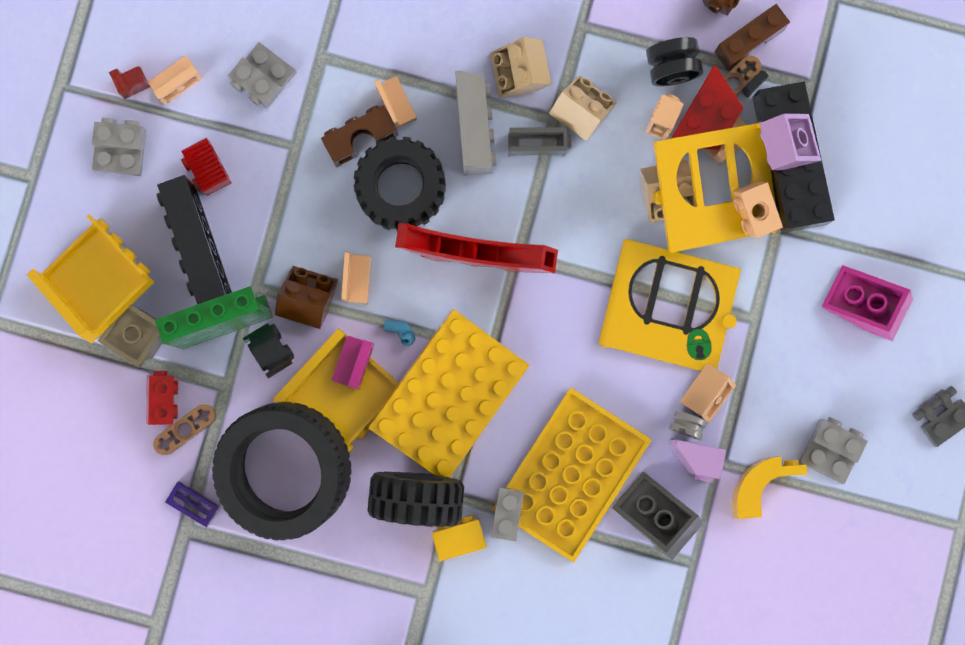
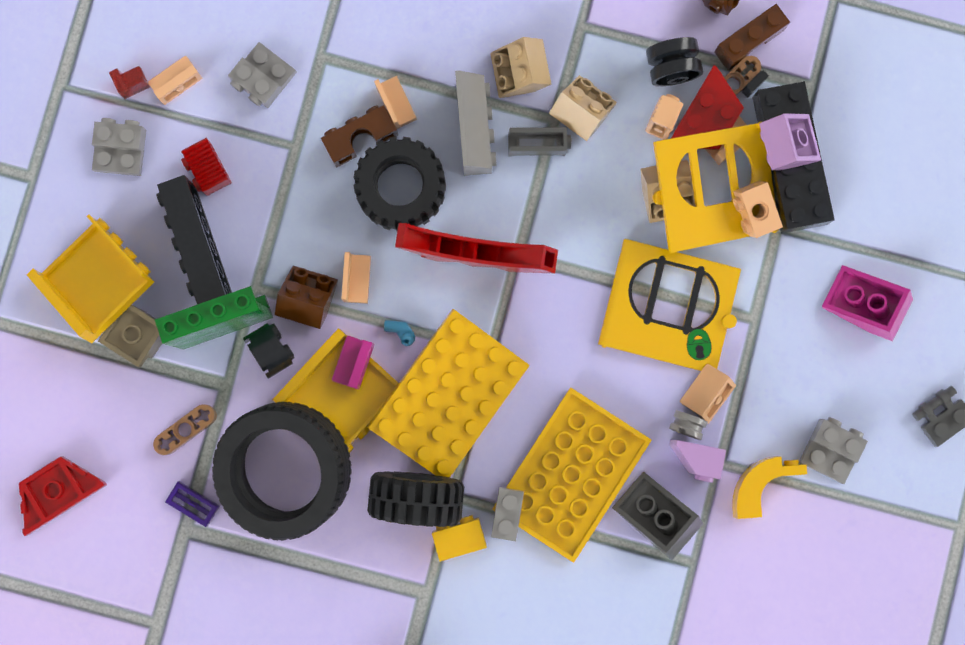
(54, 491): none -> red wing
(160, 398): red brick -> none

